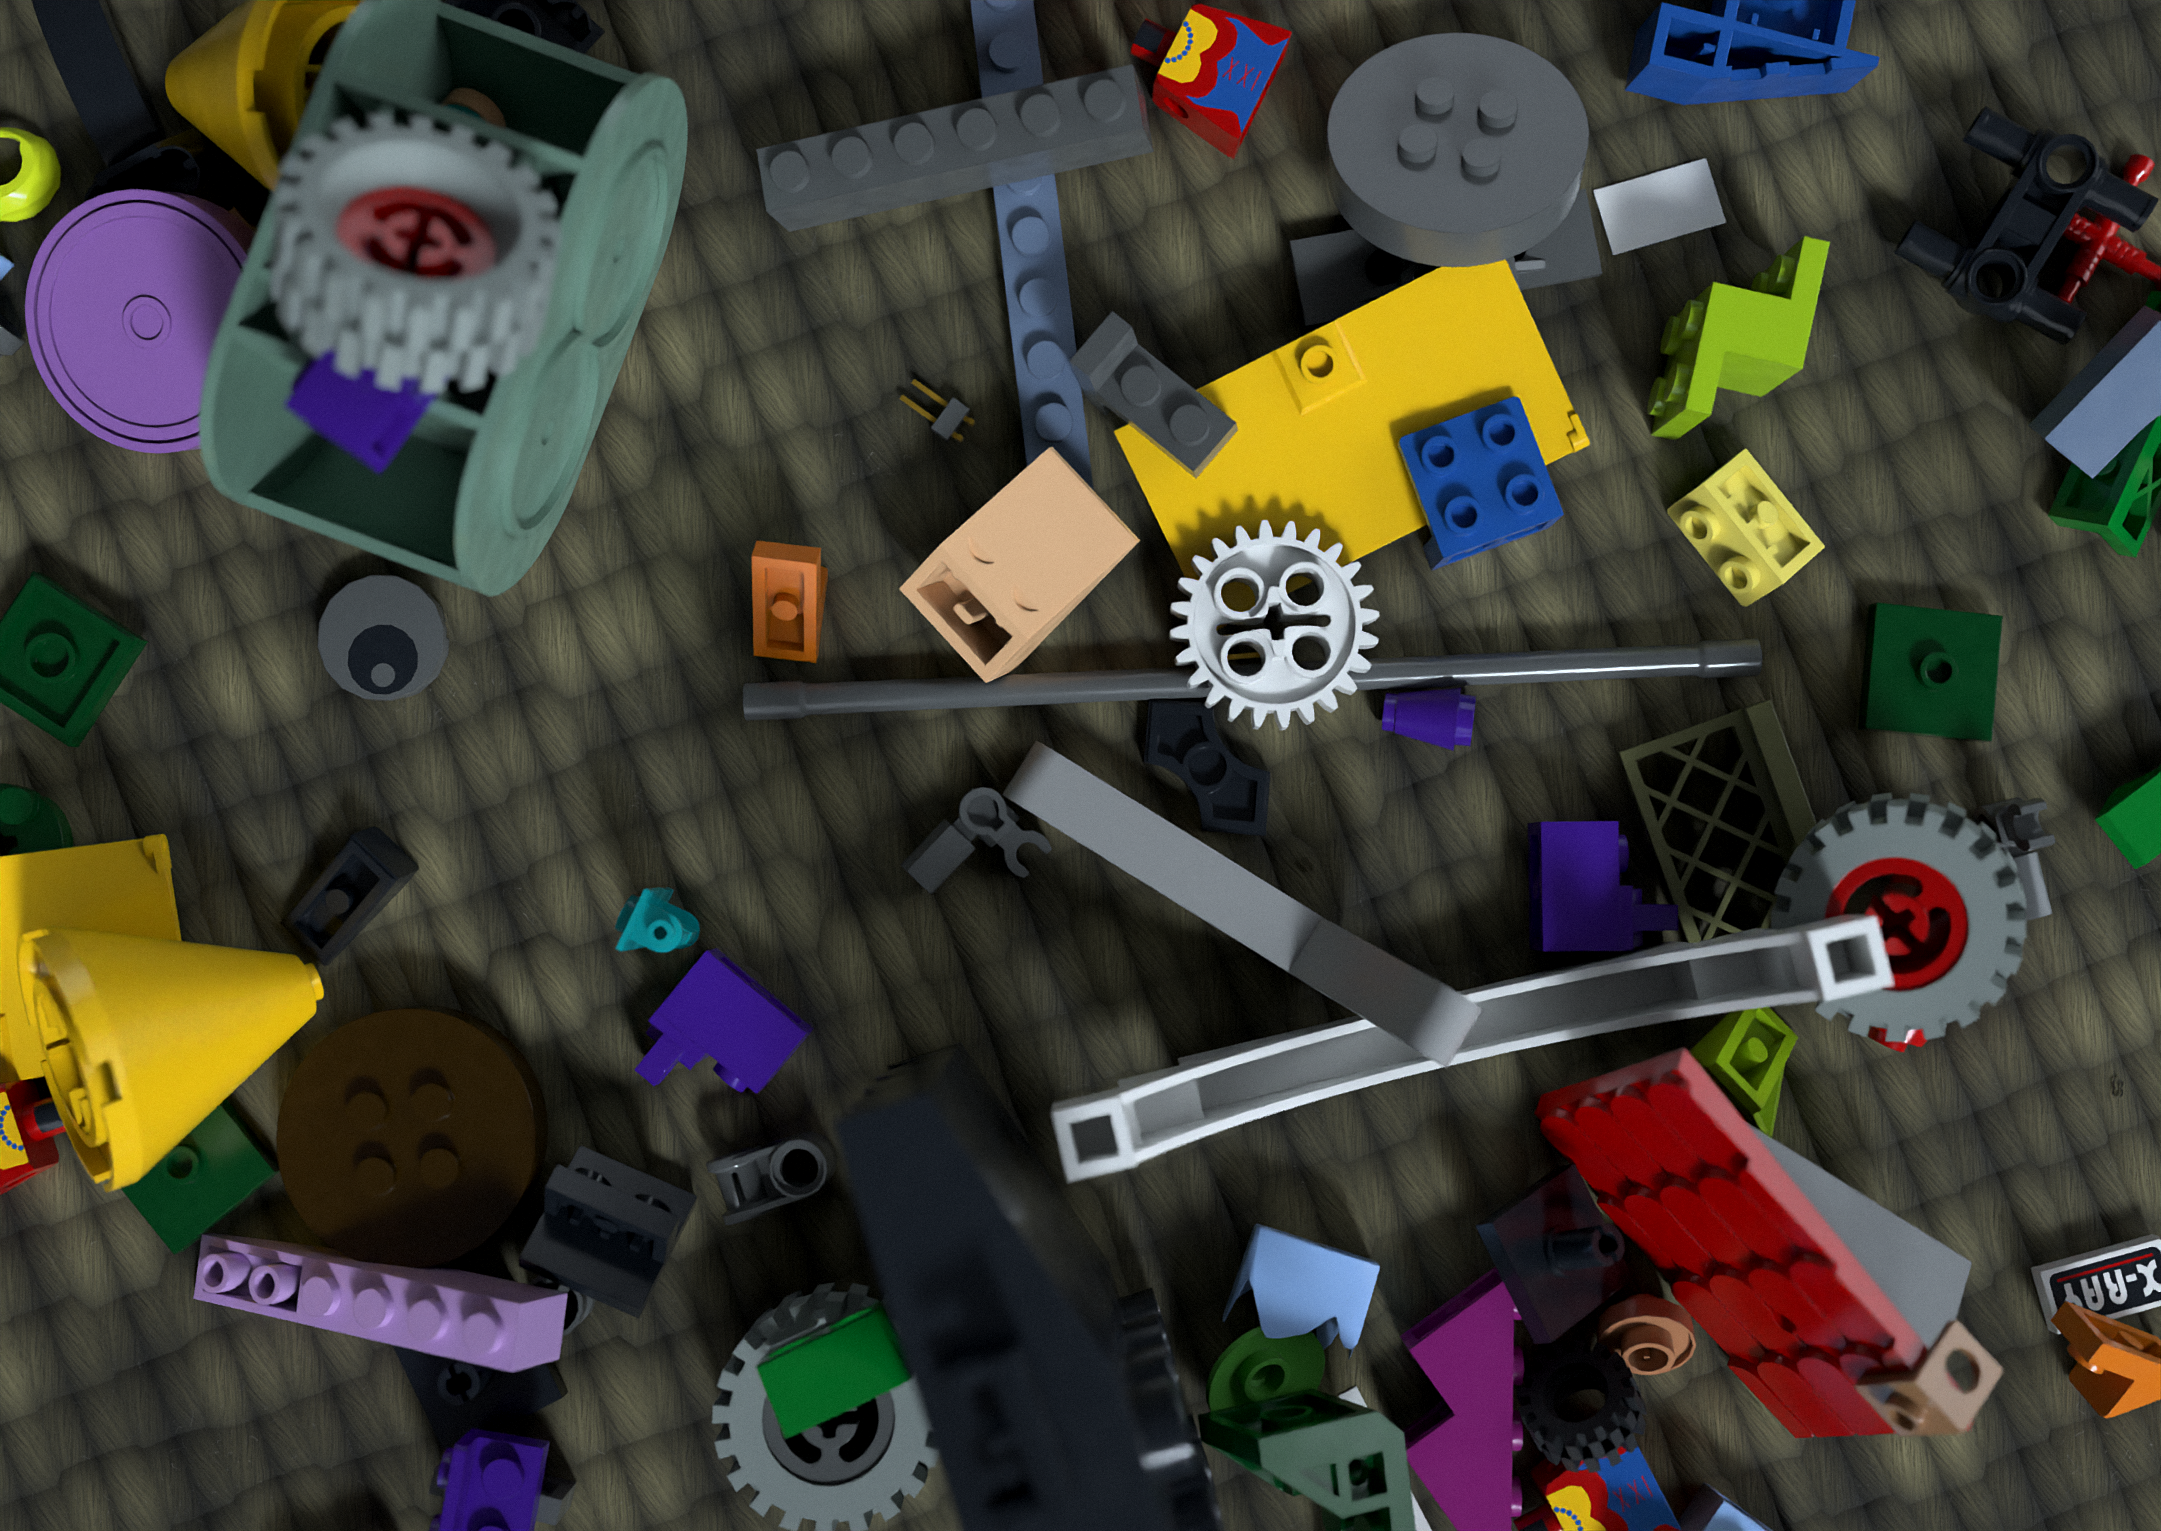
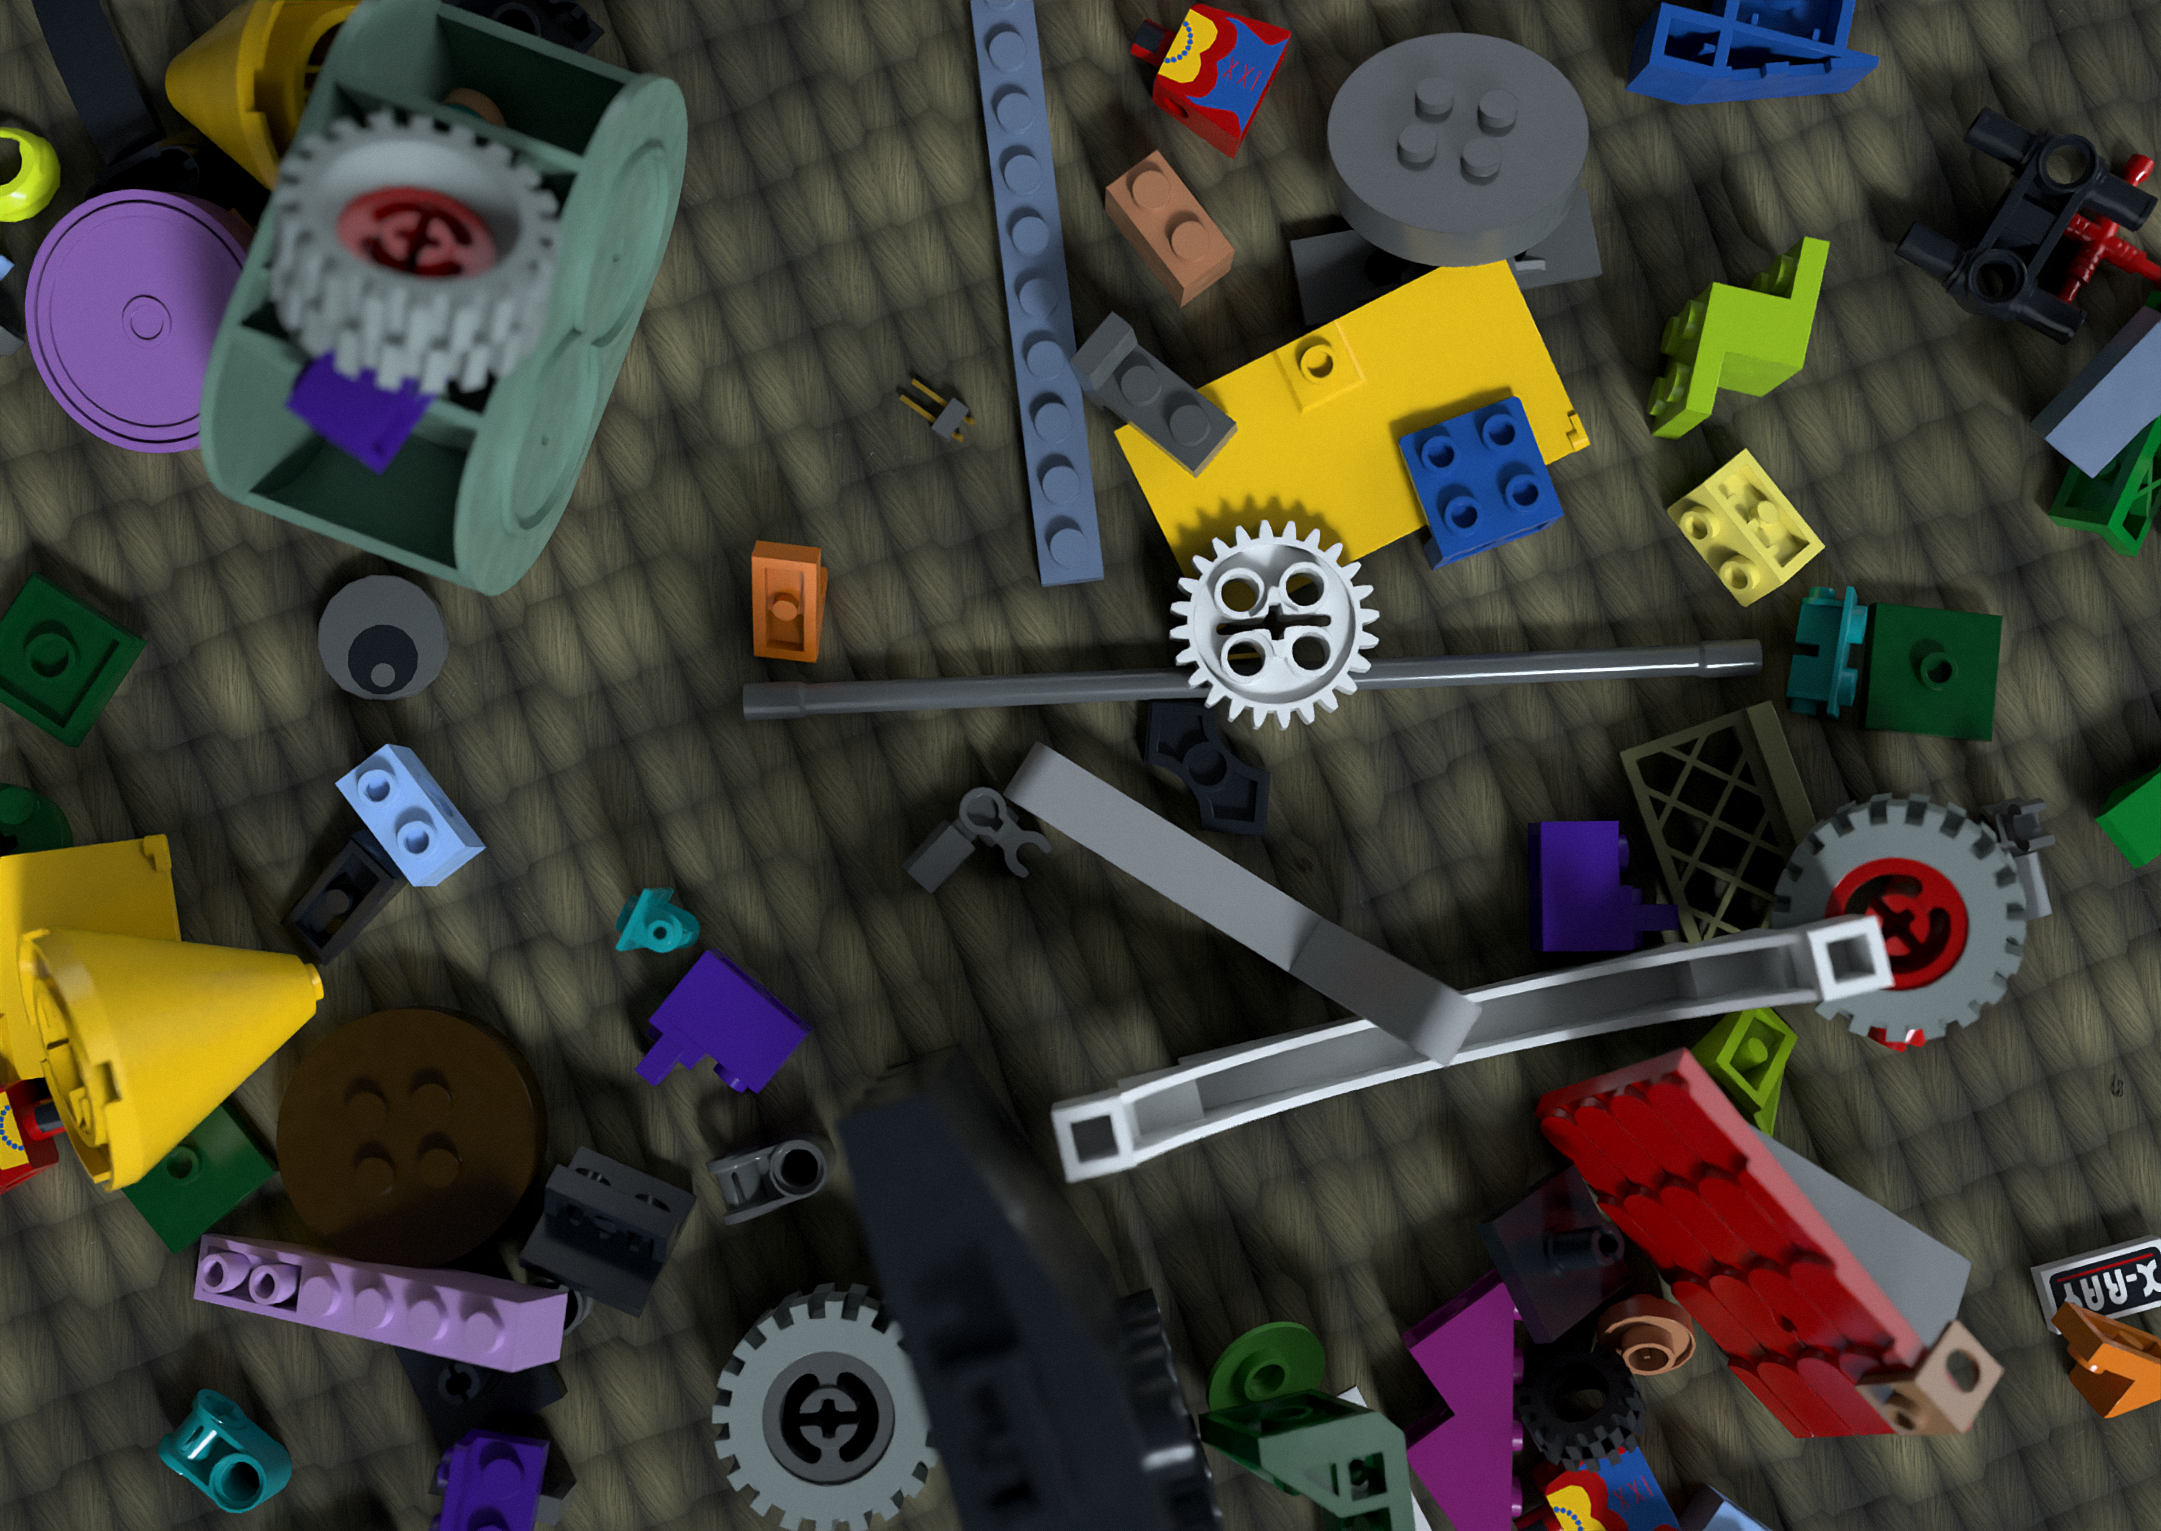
(214, 1446): none -> teal piece
(410, 815): none -> light blue brick
(833, 1369): green piece -> none
(956, 149): dark grey brick -> none
(1019, 566): light nougat slope -> none
(1168, 228): none -> nougat brick
(1305, 1287): light blue piece -> none
(1431, 716): dark purple cone -> none
(1659, 206): white sticker -> none
(1833, 628): none -> teal hinge

